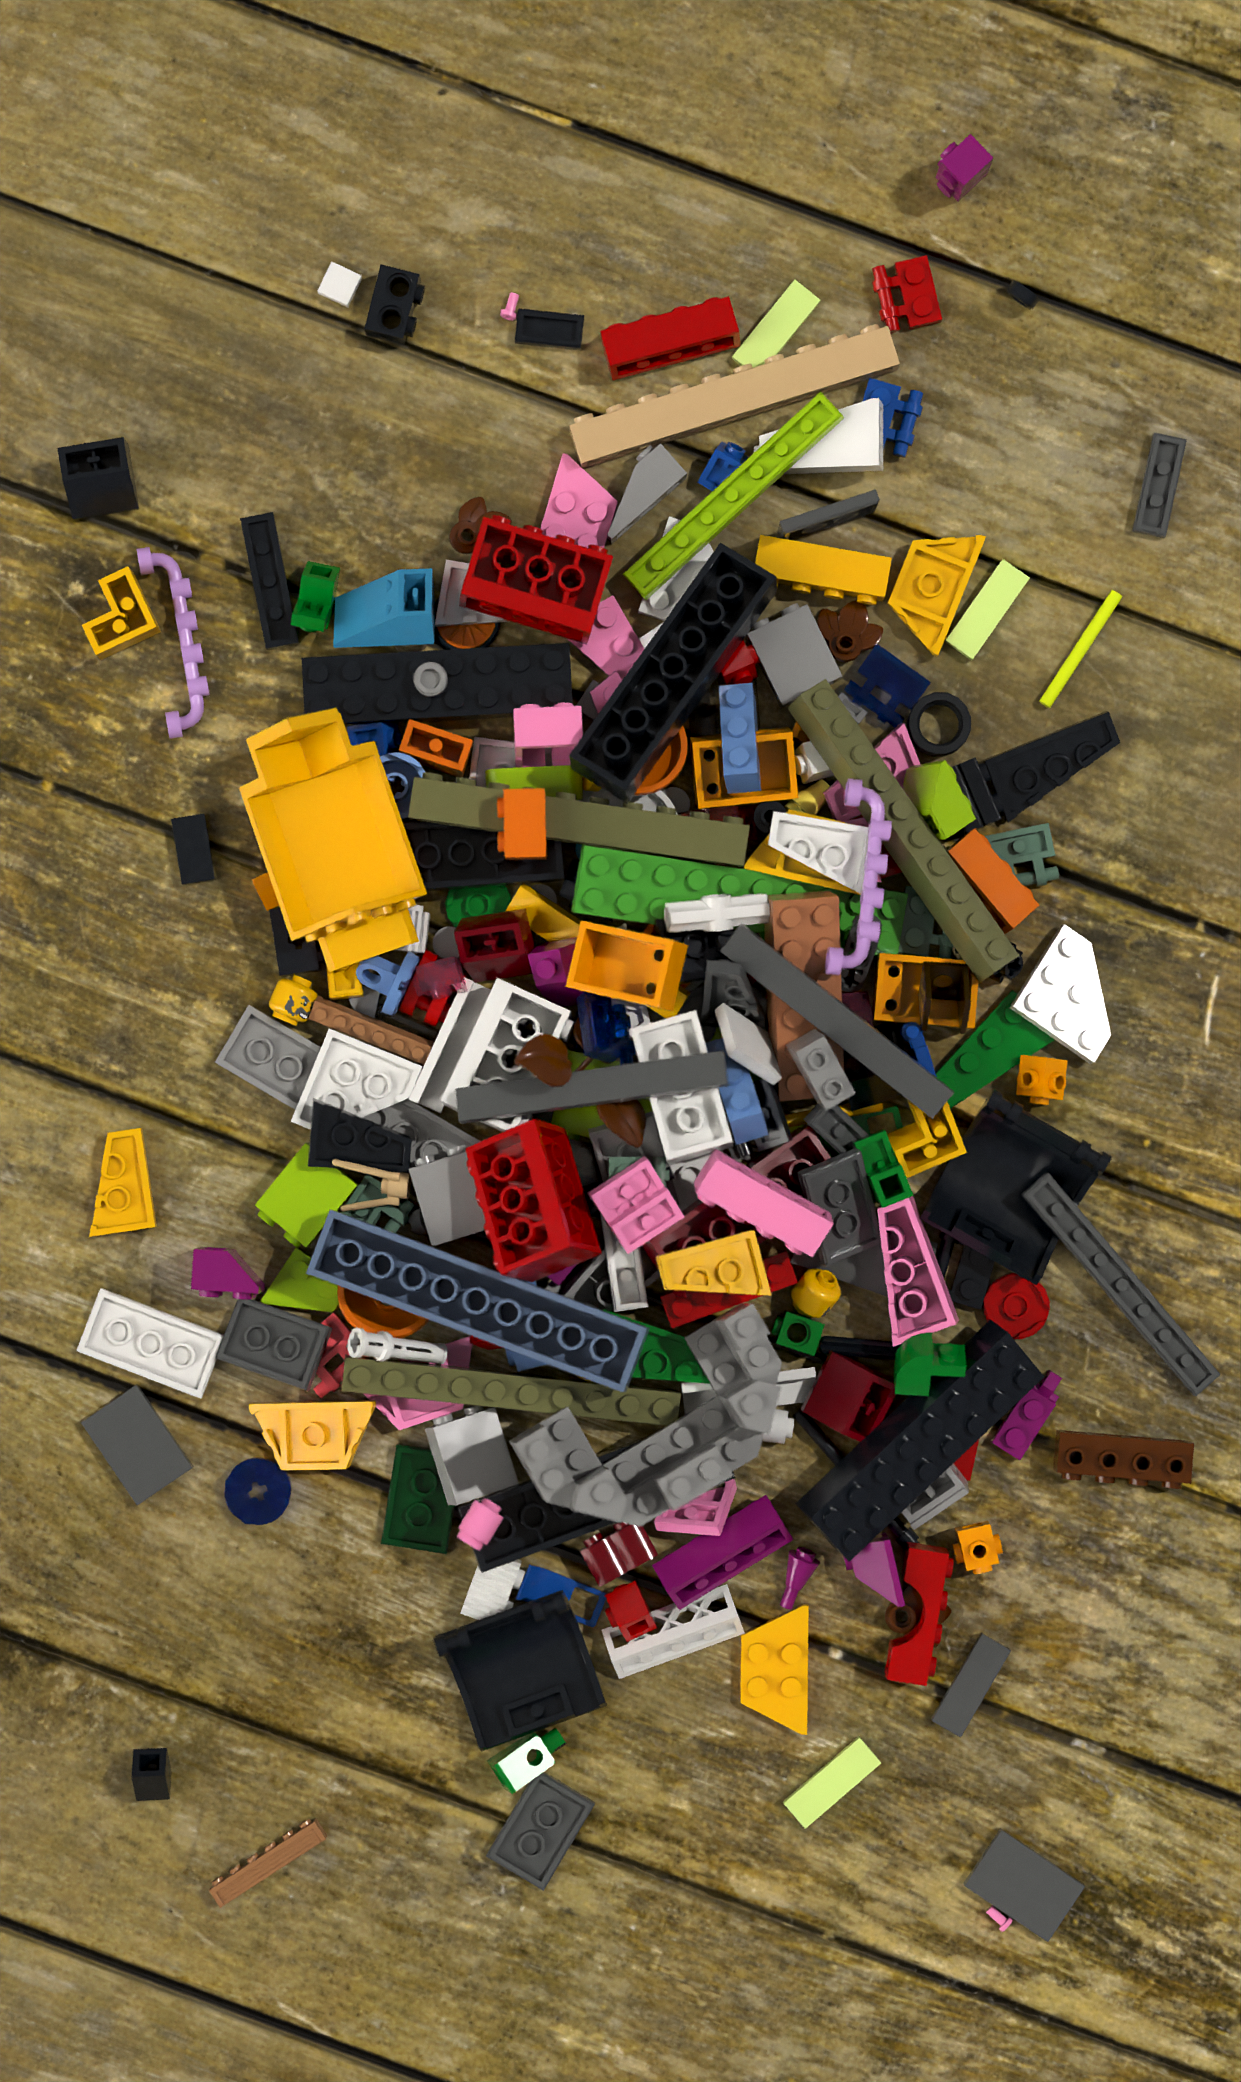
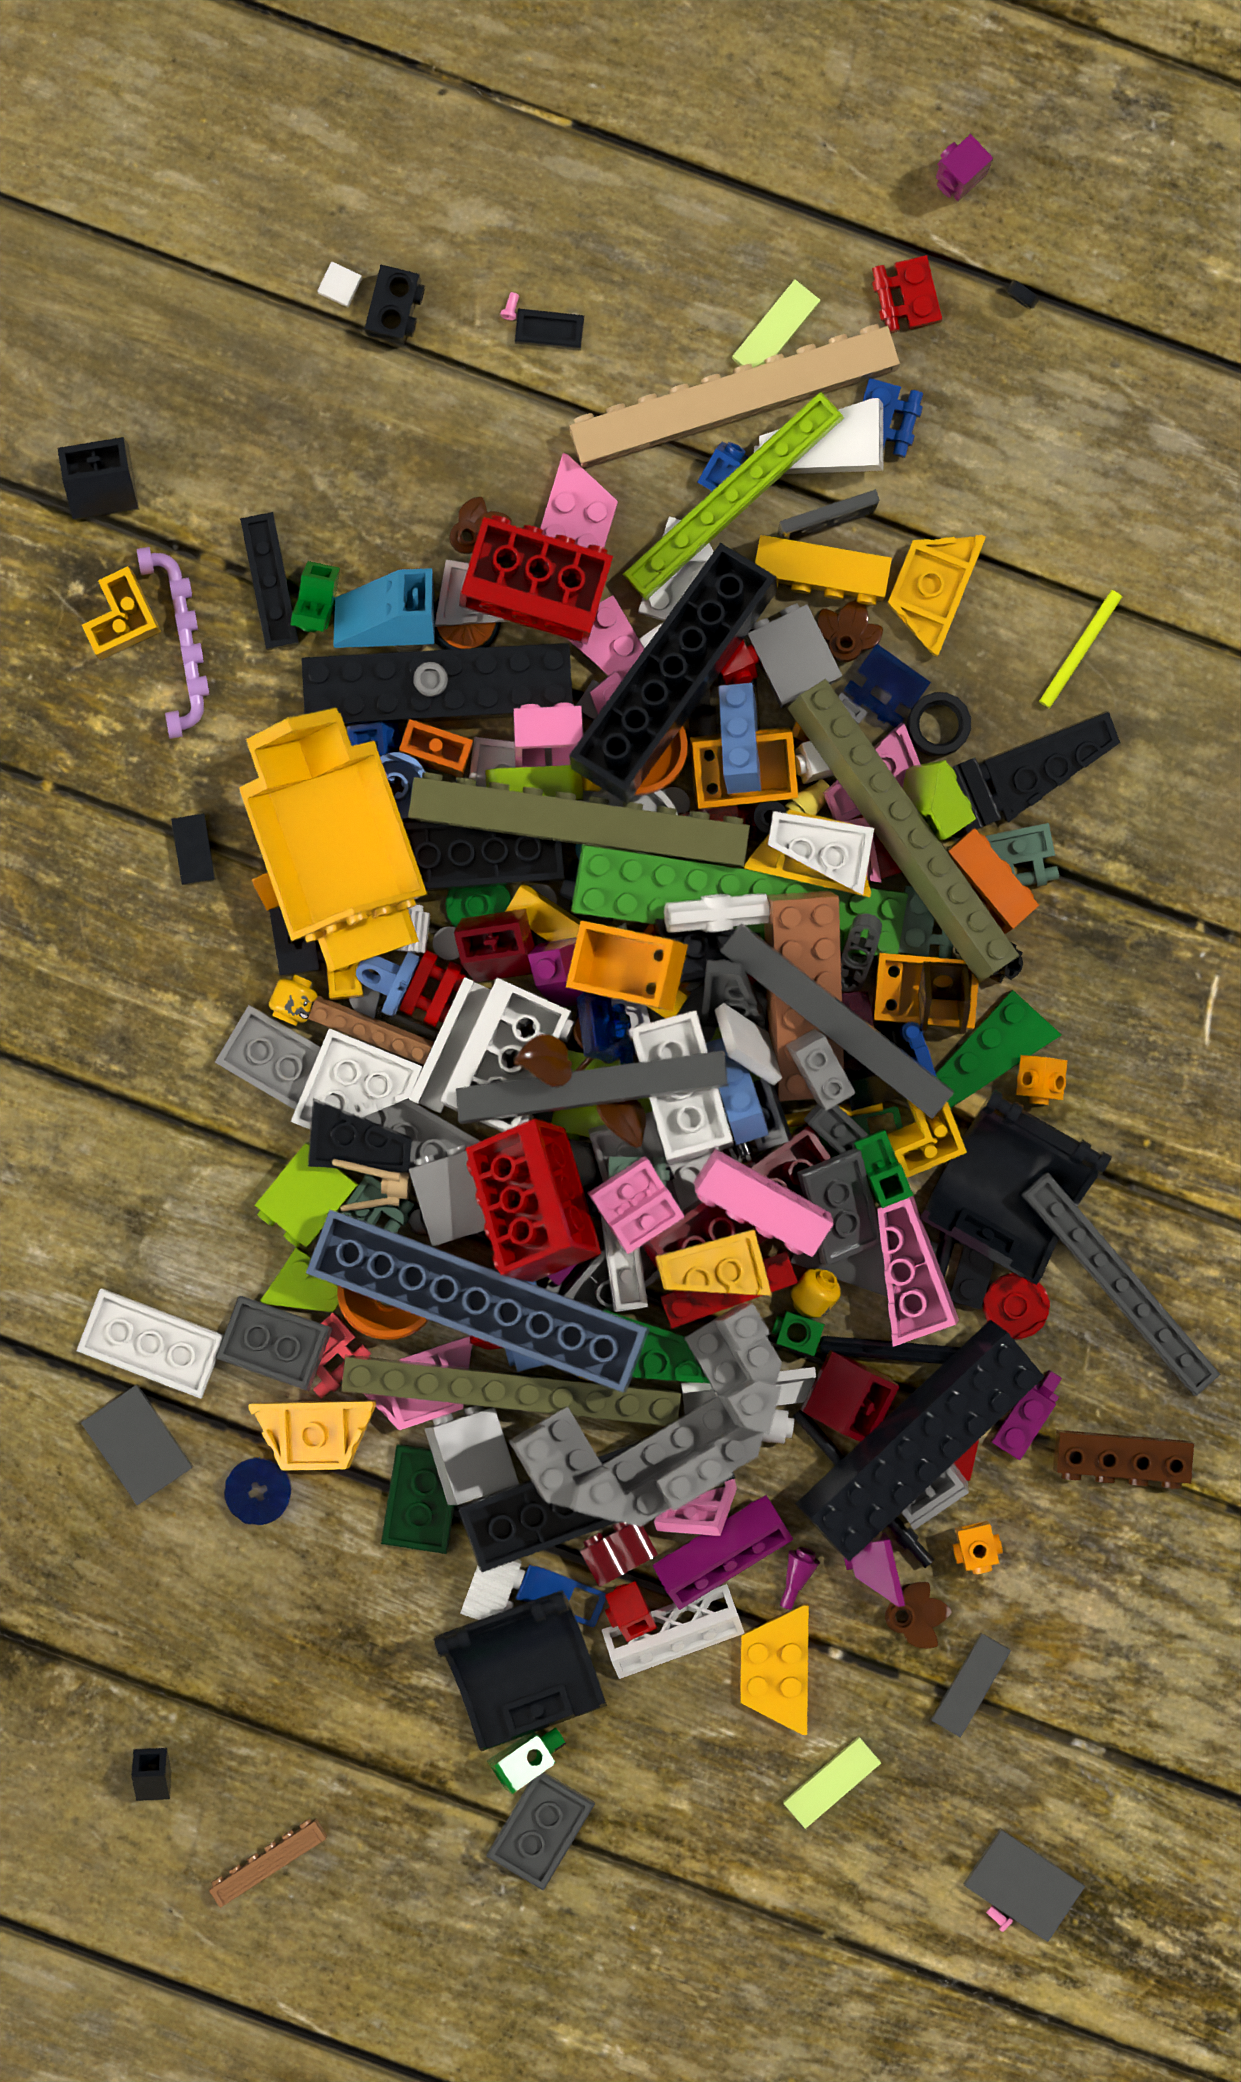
(124, 1187): yellow wing -> none
(223, 1271): magenta slope -> none
(385, 1346): white pin -> none
(439, 978): clear pink brick -> none
(480, 1523): bright pink brick -> none
(523, 824): orange brick -> none
(649, 484): light grey slope -> none
(670, 337): red brick -> none
(874, 864): lavender bar -> none
(911, 1655): red arch -> none
(921, 1358): green brick -> none
(987, 609): yellowish green tile -> none
(1066, 996): white plate -> none
(1159, 485): dark grey tile -> none

